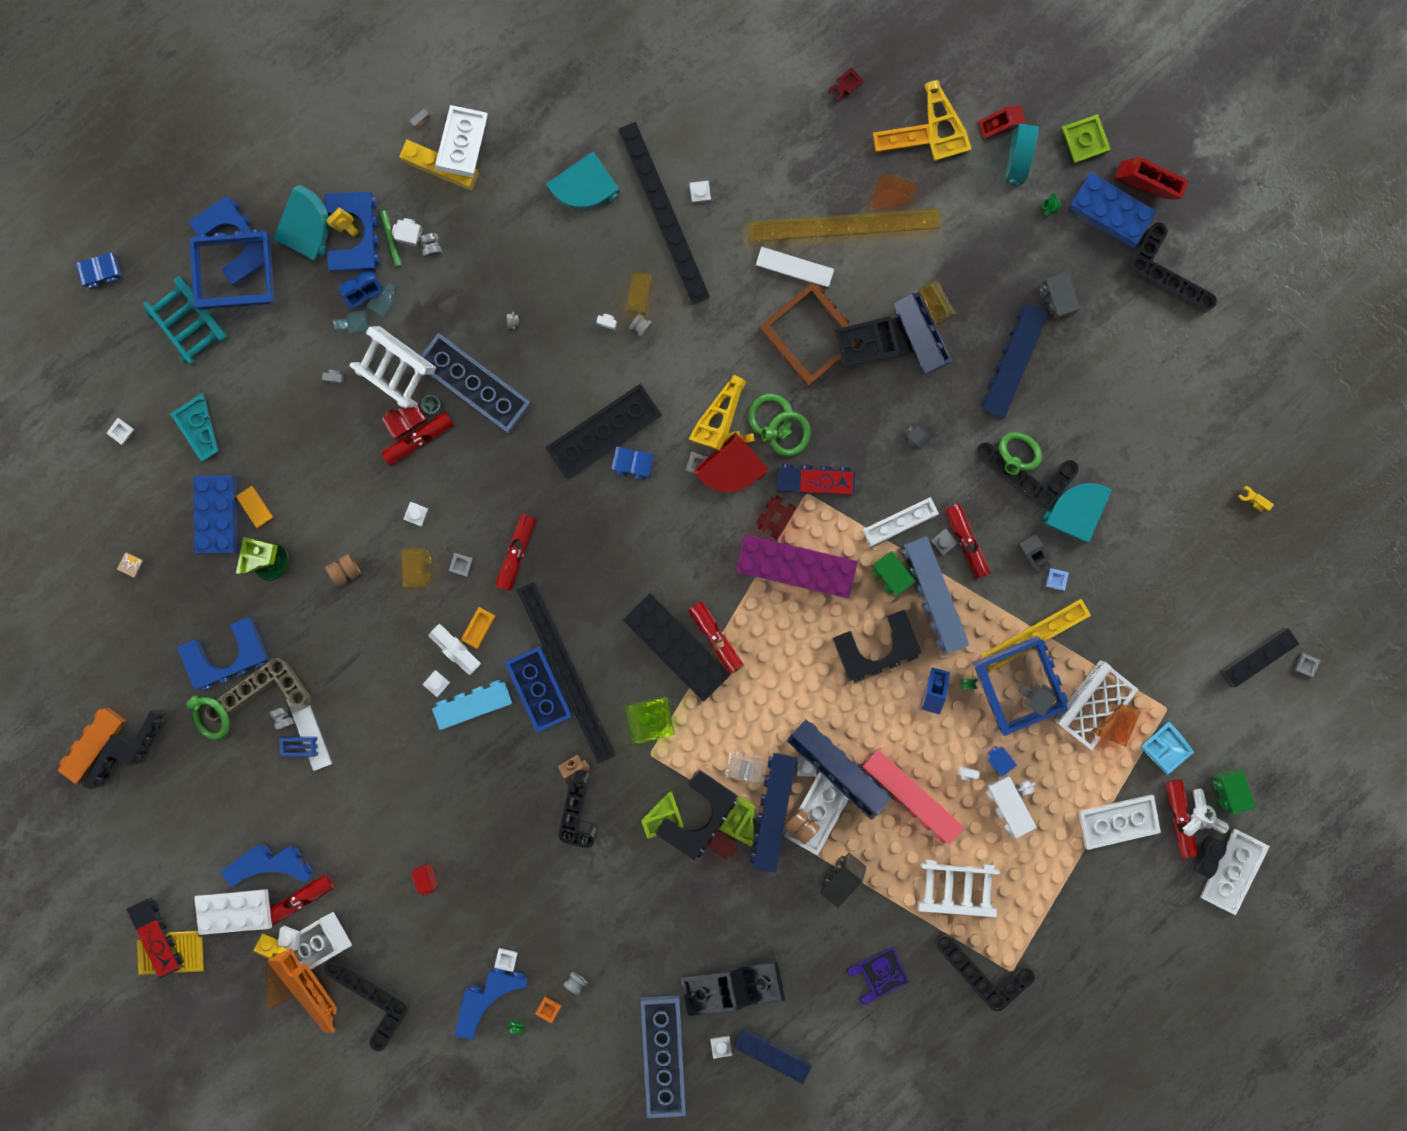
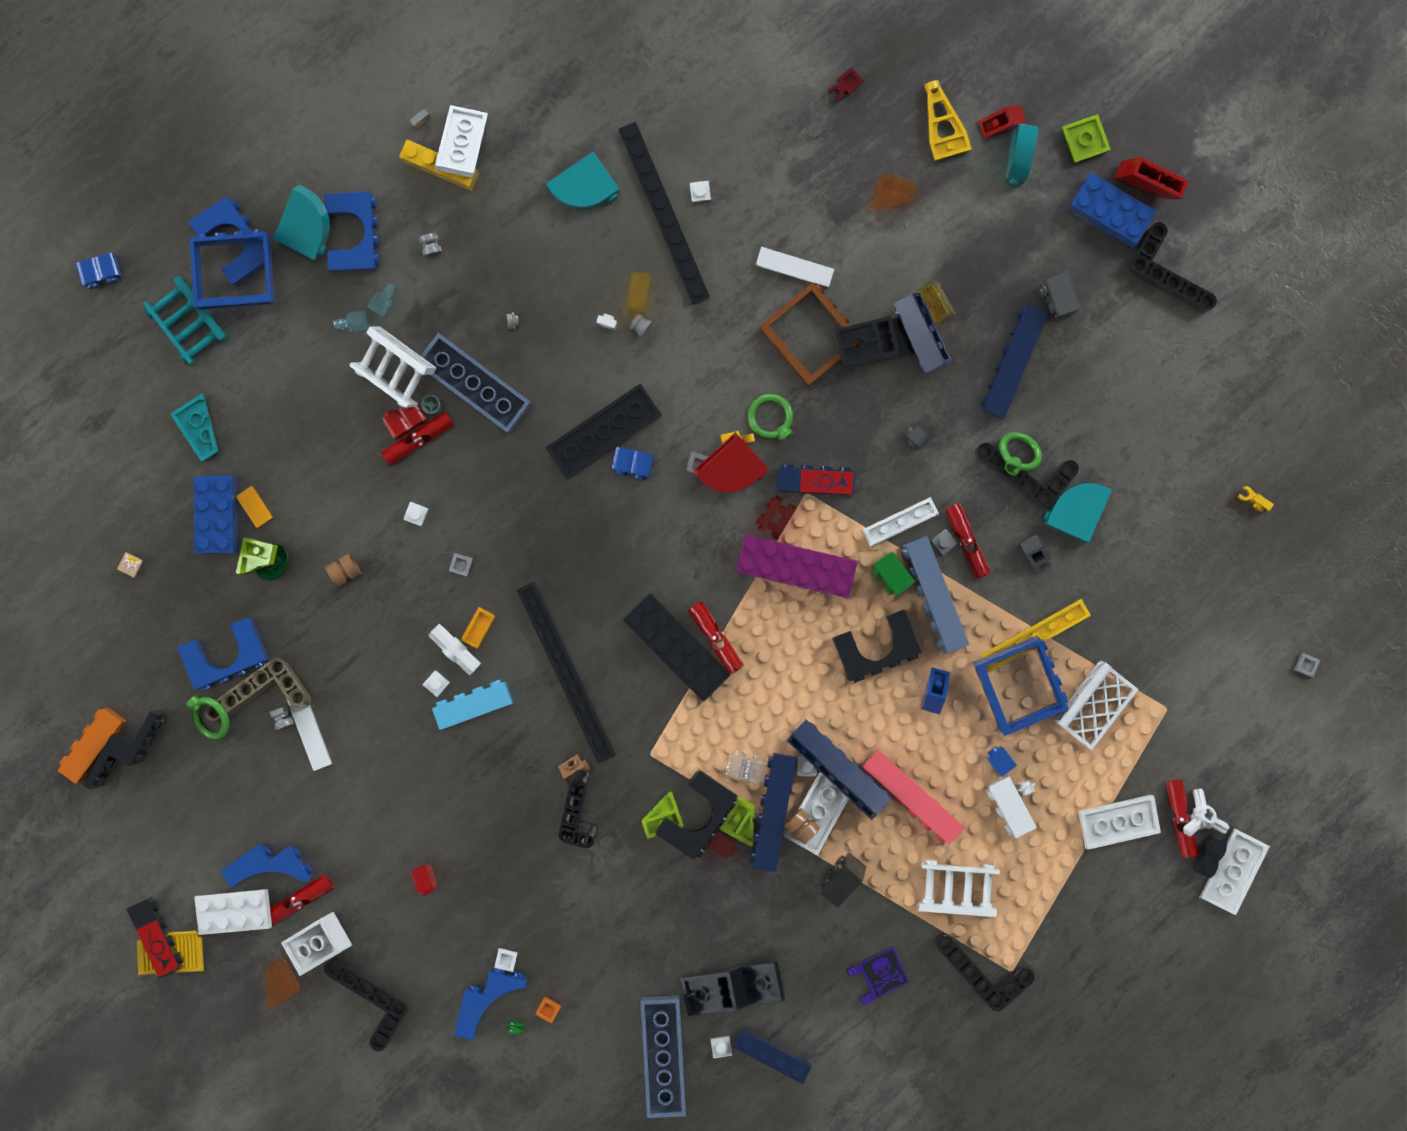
(120, 431): white plate -> none
(268, 947): yellow plate -> none
(288, 938): white plate -> none
(305, 988): orange wedge -> none
(312, 746): blue tile -> none
(333, 377): light grey plate -> none
(342, 220): yellow plate -> none
(358, 289): blue brick -> none
(390, 238): bright green piece -> none
(407, 232): white brick -> none
(415, 567): clear yellow brick -> none
(512, 562): red piece -> none
(538, 689): blue brick -> none
(575, 983): light grey wheel -> none
(649, 720): clear neon green slope -> none
(715, 437): yellow plate -> none
(769, 433): bright green piece -> none
(844, 225): clear yellow plate -> none
(901, 138): light orange plate -> none
(968, 683): green bush -> none
(968, 774): white plate -> none
(1038, 699): dark grey brick -> none
(1051, 205): green plate -> none
(1057, 579): light blue tile -> none
(1118, 725): clear orange wing -> none
(1167, 748): medium azure plate -> none
(1233, 791): green brick -> none
(1259, 657): black brick -> none

